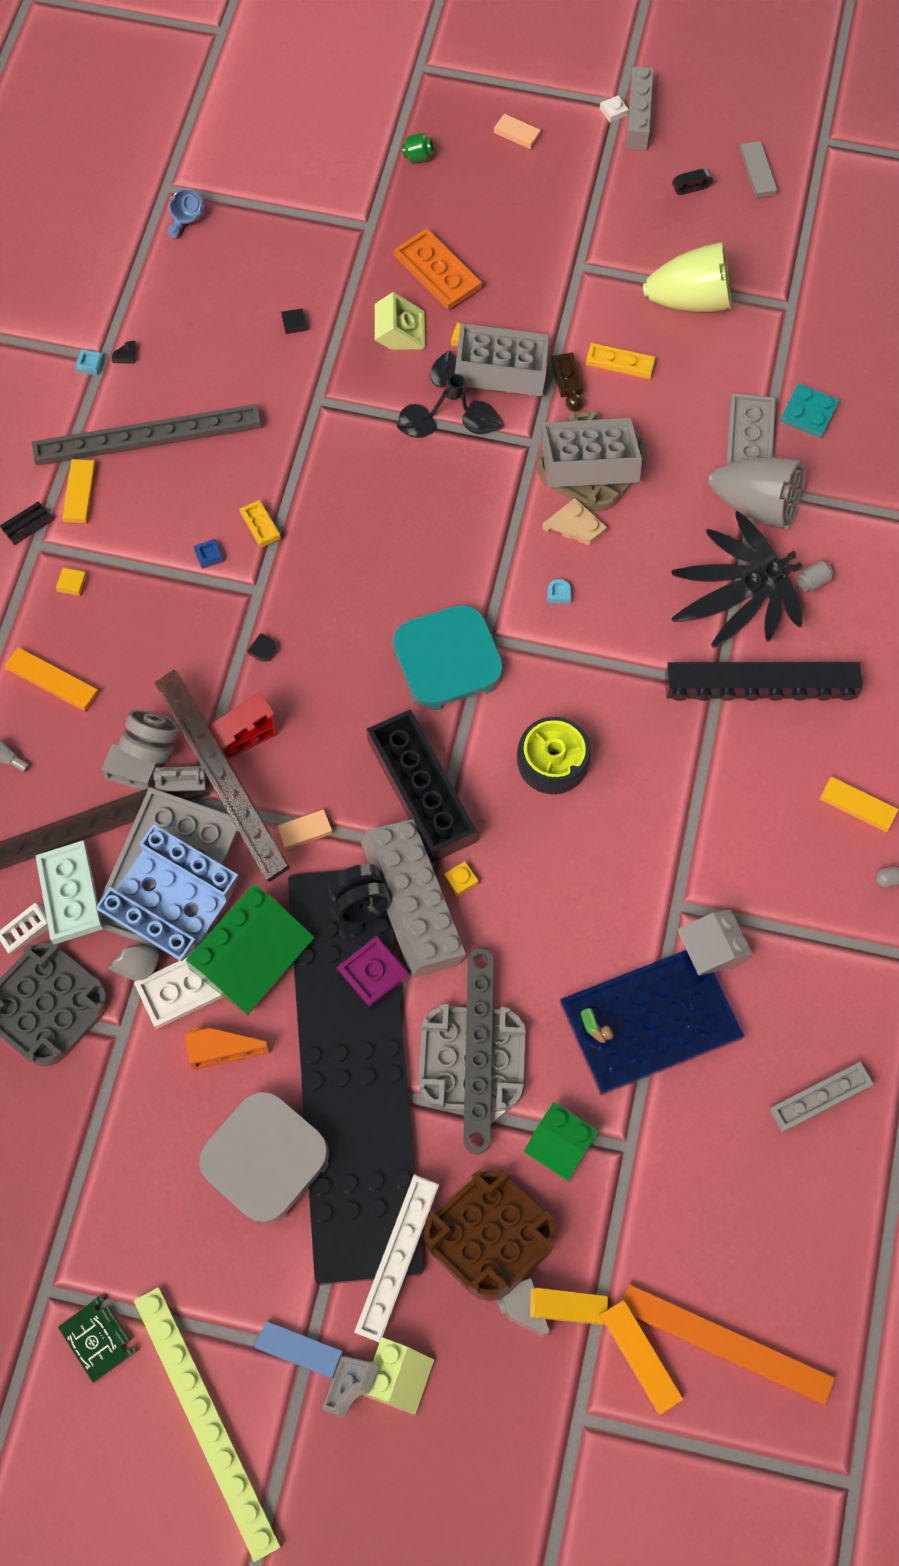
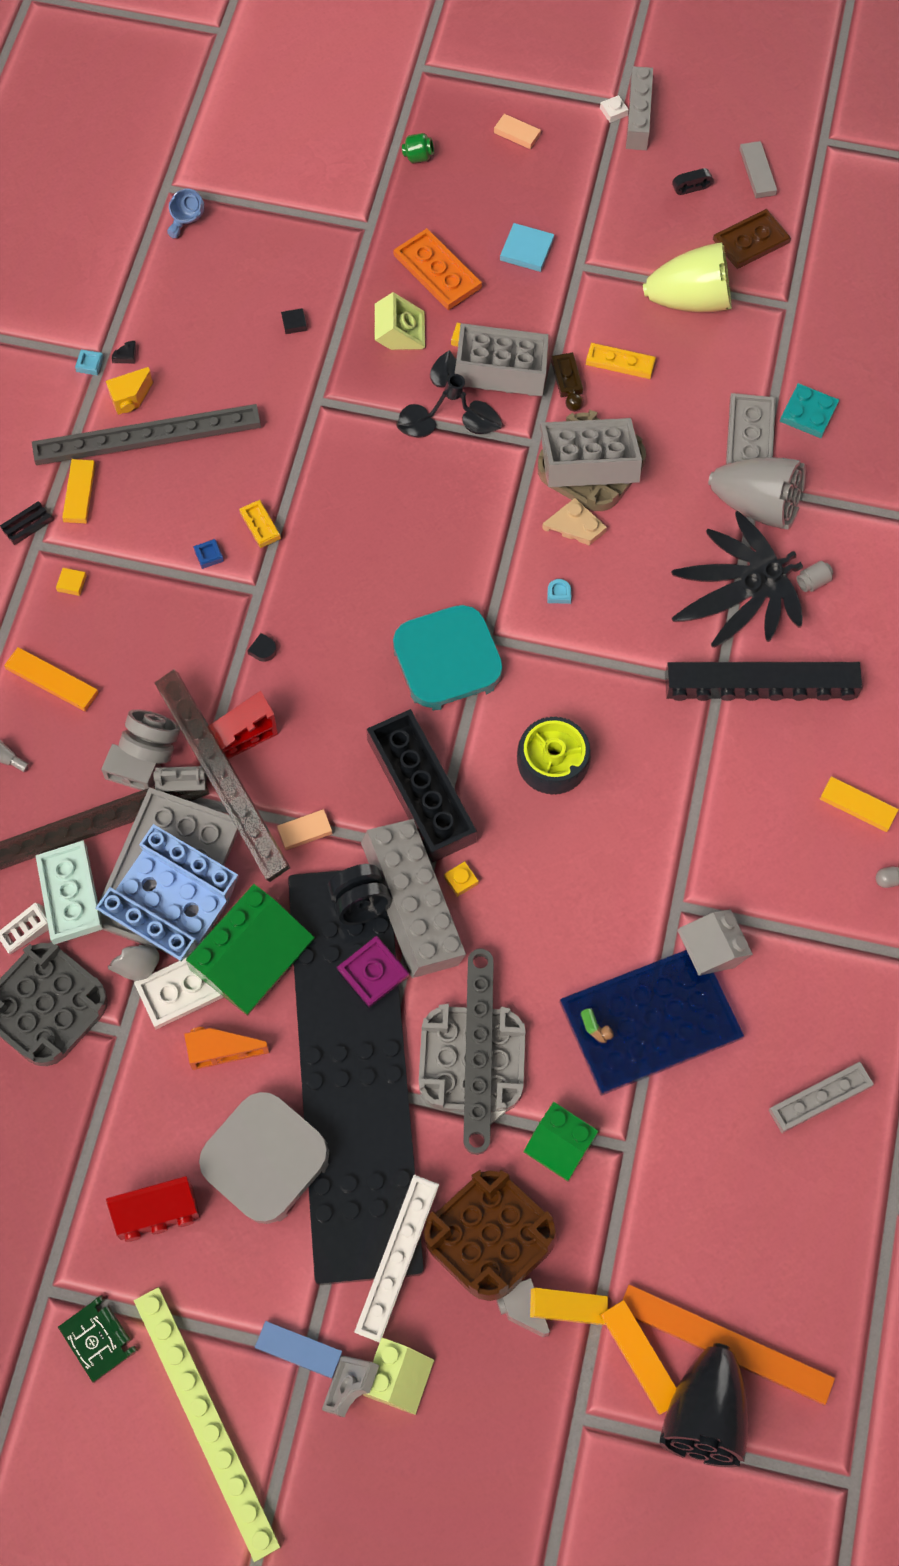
(129, 390): none -> yellow slope
(153, 1209): none -> red slope
(527, 247): none -> medium azure tile
(709, 1411): none -> black cylinder
(752, 238): none -> reddish brown tile

